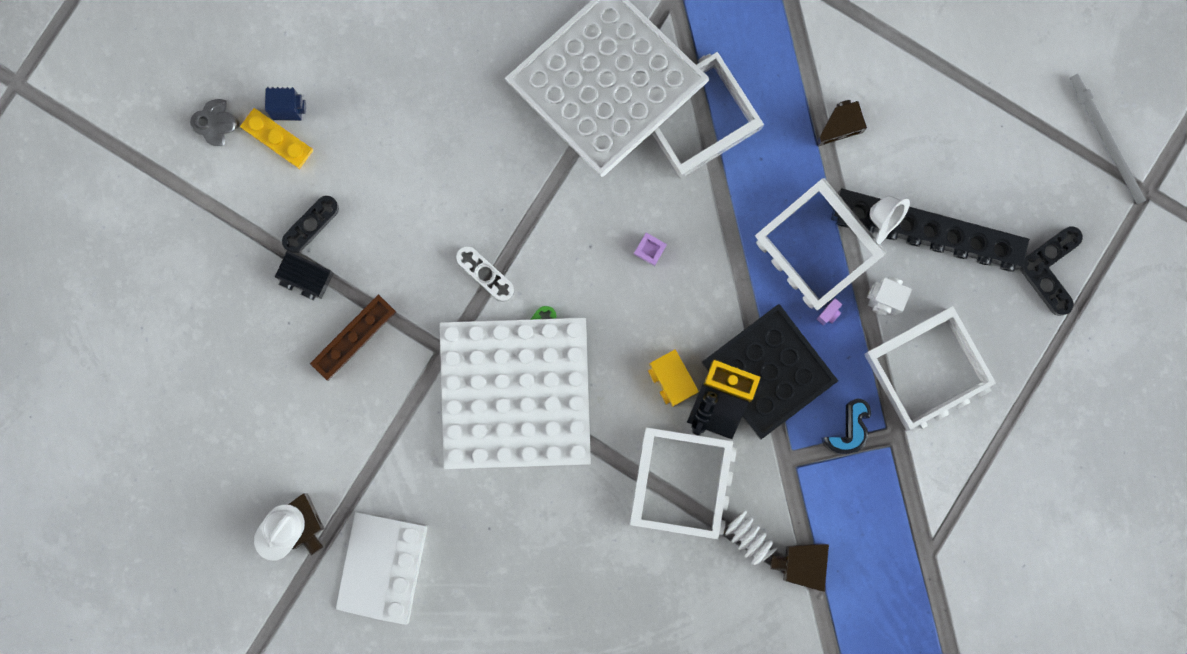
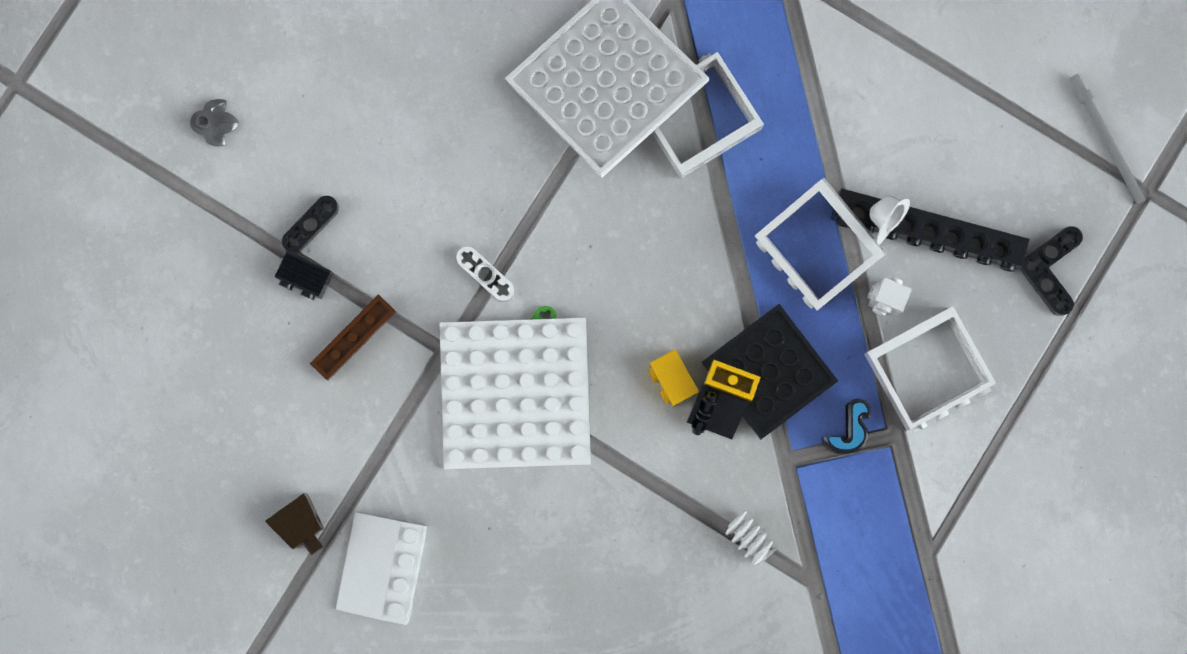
(276, 138): yellow plate -> none
(279, 532): white piece -> none
(284, 104): dark blue brick -> none
(650, 249): lavender plate -> none
(724, 480): white window -> none
(803, 565): dark brown torso -> none
(830, 313): lavender plate -> none
(843, 123): dark brown slope -> none

